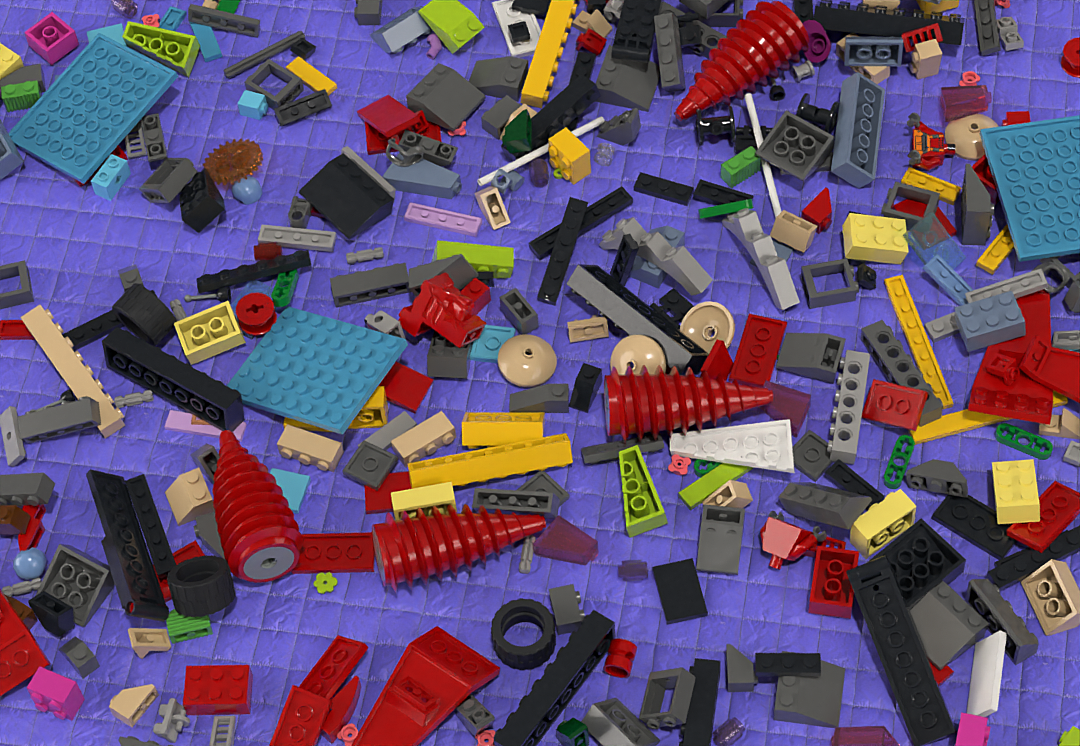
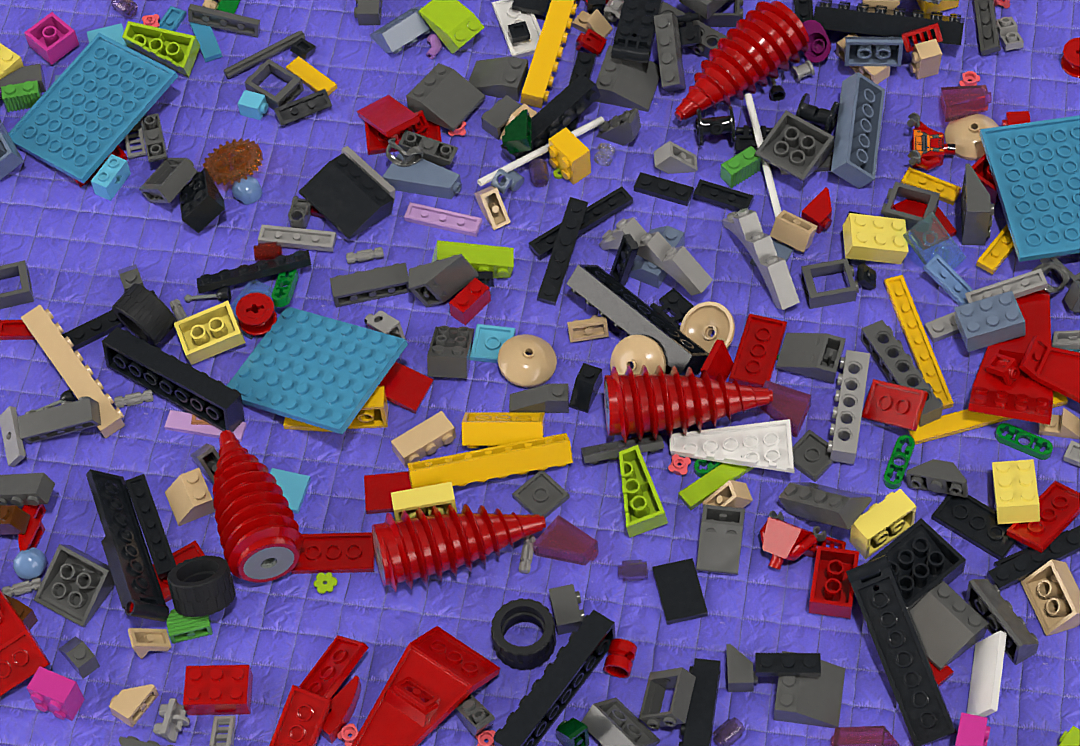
(52, 613): black slope -> none
(207, 530): dark grey slope -> none
(310, 448): tan brick -> none
(370, 465): dark grey tile -> none
(390, 431): light grey tile -> none
(444, 310): red brick -> none
(517, 501): dark grey brick -> none
(519, 311): dark grey brick -> none
(674, 159): none -> light grey slope
(725, 208): green beam -> none
(850, 481): black plate -> none

